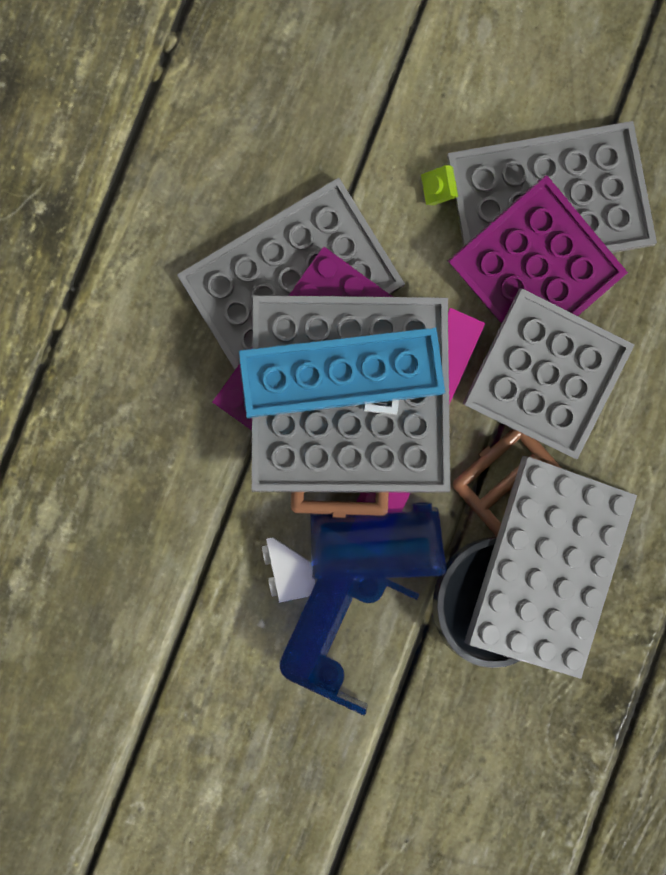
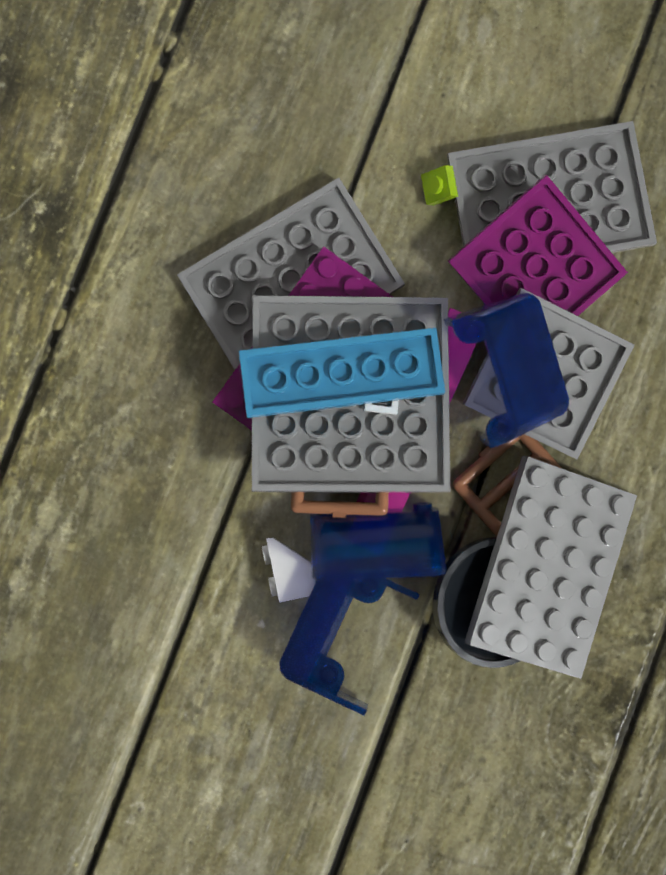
(521, 362): none -> clear blue windscreen

